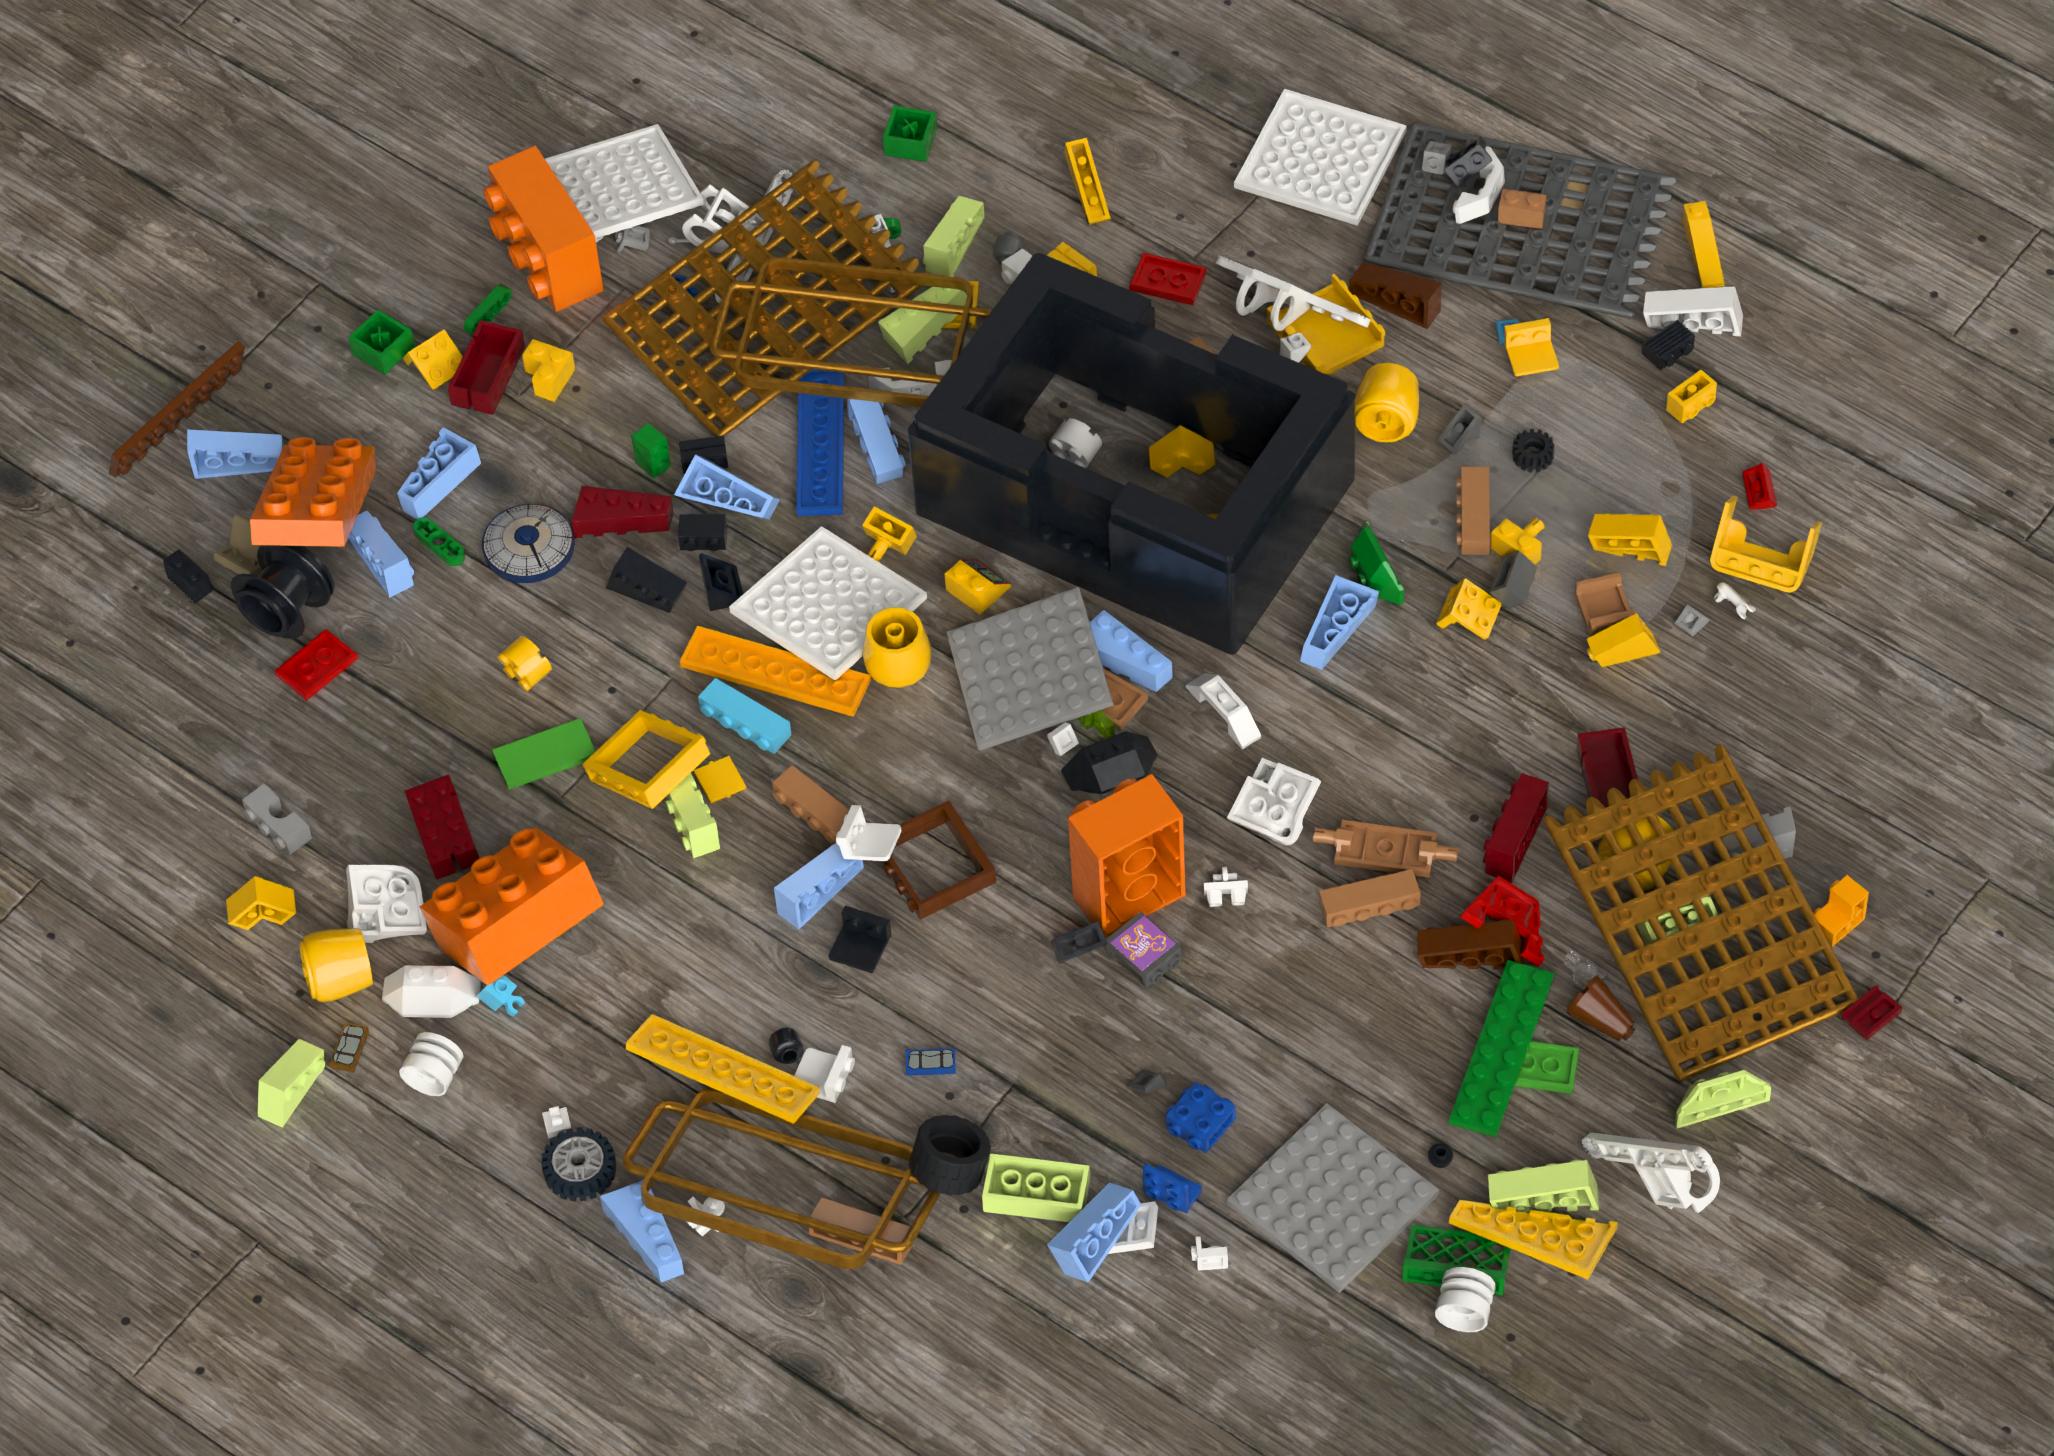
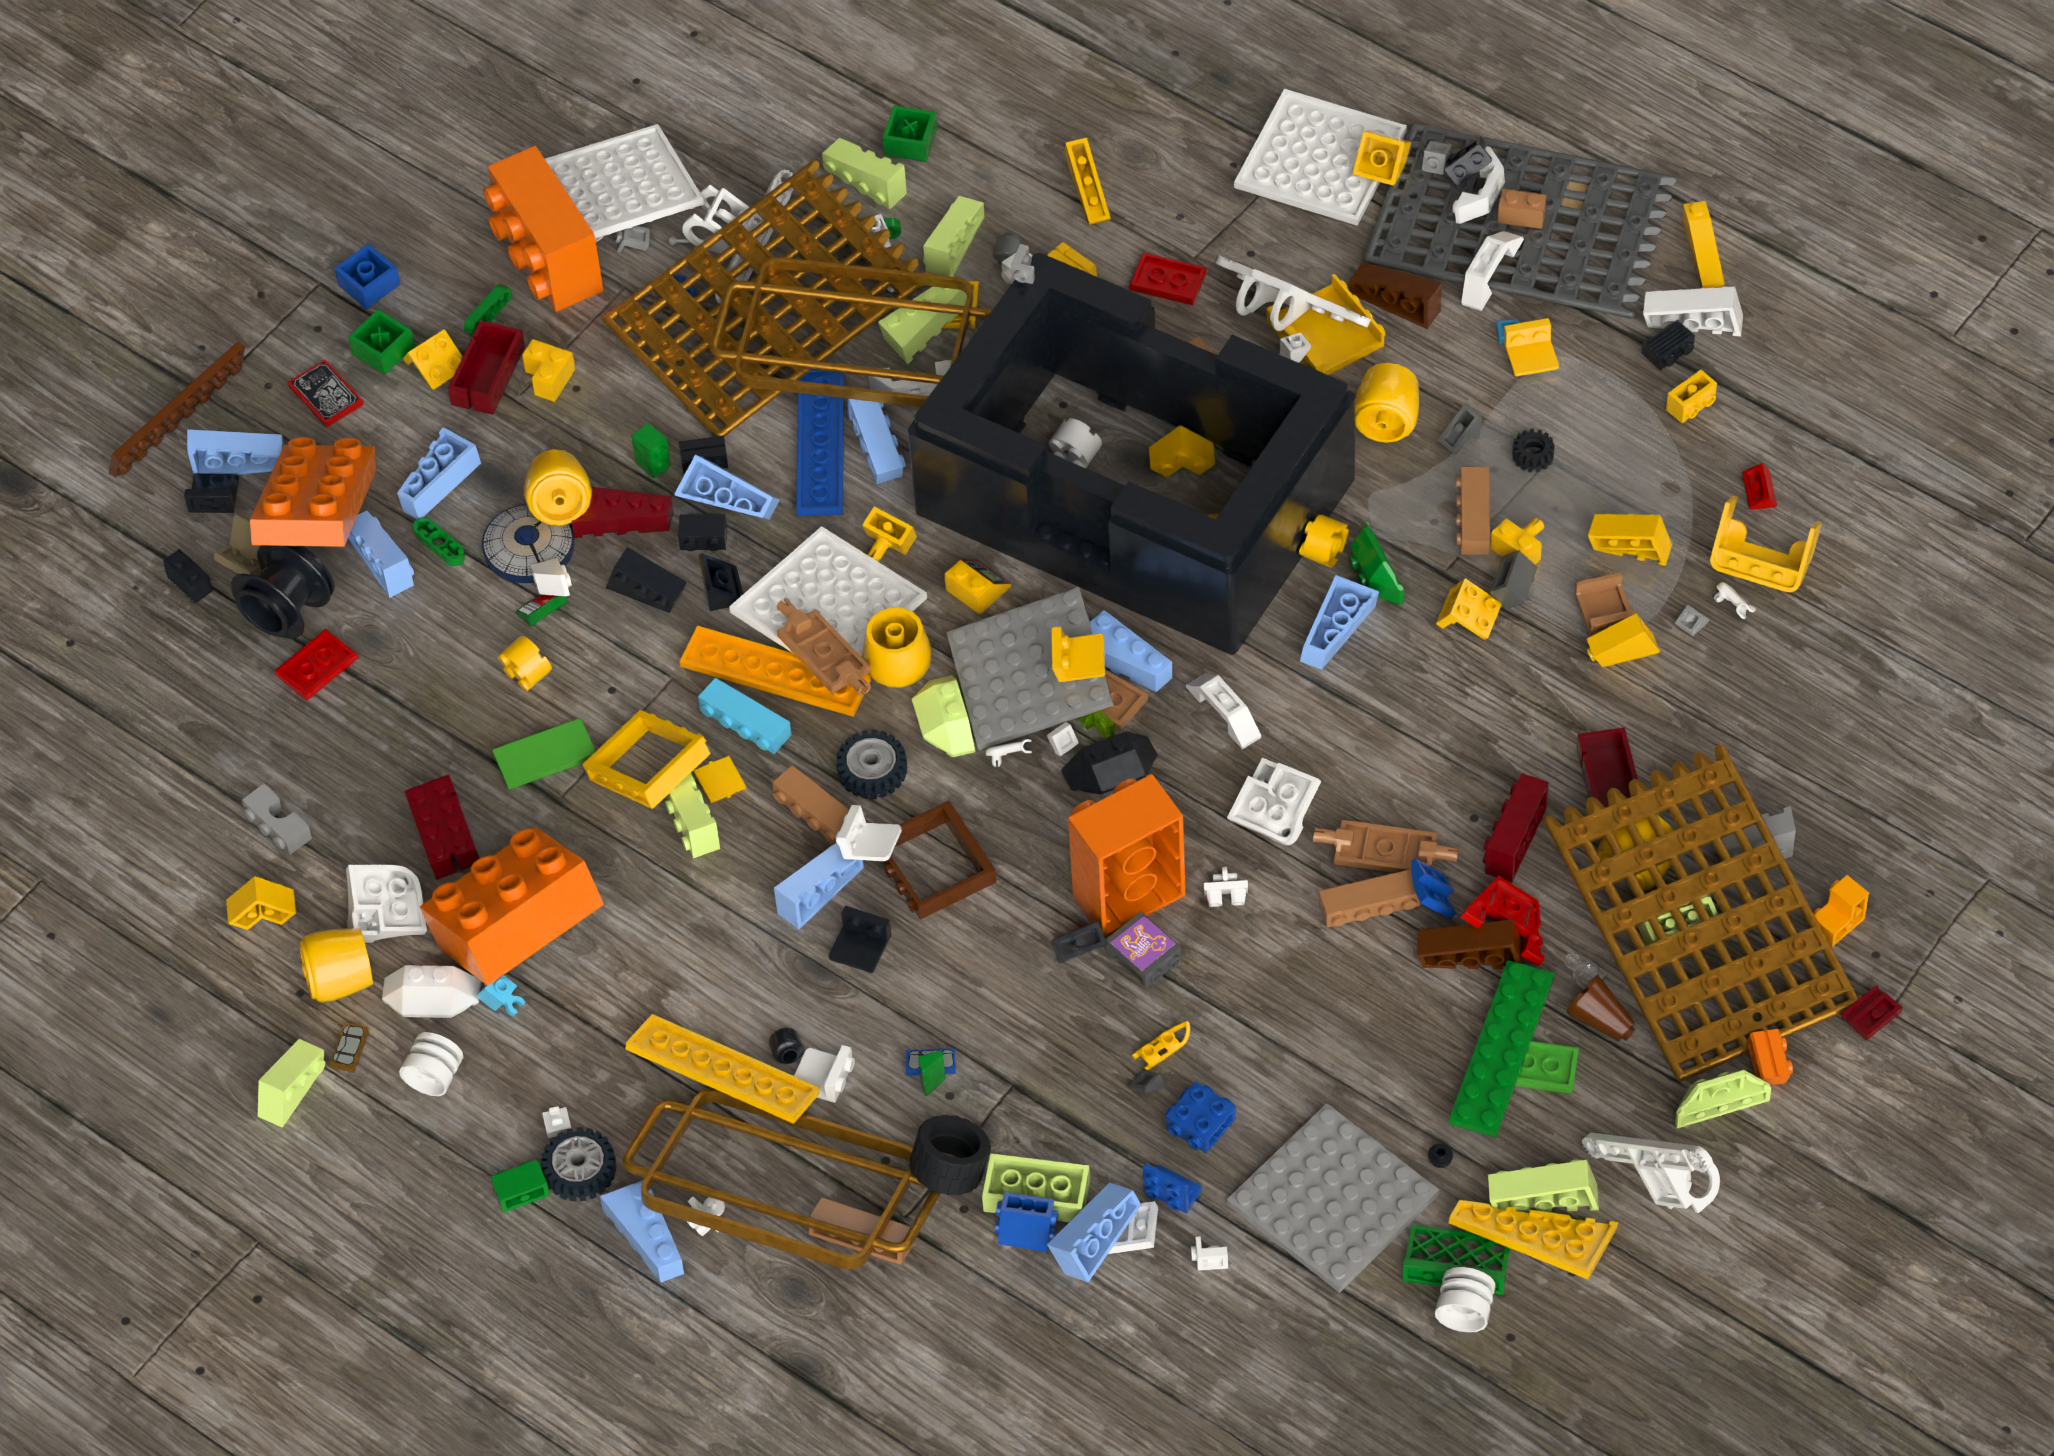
(212, 493): none -> black bracket
(325, 393): none -> tile
(367, 276): none -> blue brick
(520, 1185): none -> green brick
(540, 608): none -> green slope
(551, 578): none -> white slope
(557, 488): none -> yellow piece
(822, 649): none -> medium nougat plate
(866, 172): none -> yellowish green wedge
(887, 759): none -> wheel
(931, 1071): none -> green slope
(944, 716): none -> yellowish green wedge
(997, 751): none -> white piece
(1021, 266): none -> light grey bracket
(1025, 1221): none -> blue brick
(1077, 656): none -> yellow bracket
(1165, 1040): none -> yellow piece
(1324, 540): none -> yellow brick
(1381, 157): none -> yellow slope
(1432, 888): none -> blue slope
(1476, 290): none -> white slope
(1769, 1057): none -> orange brick

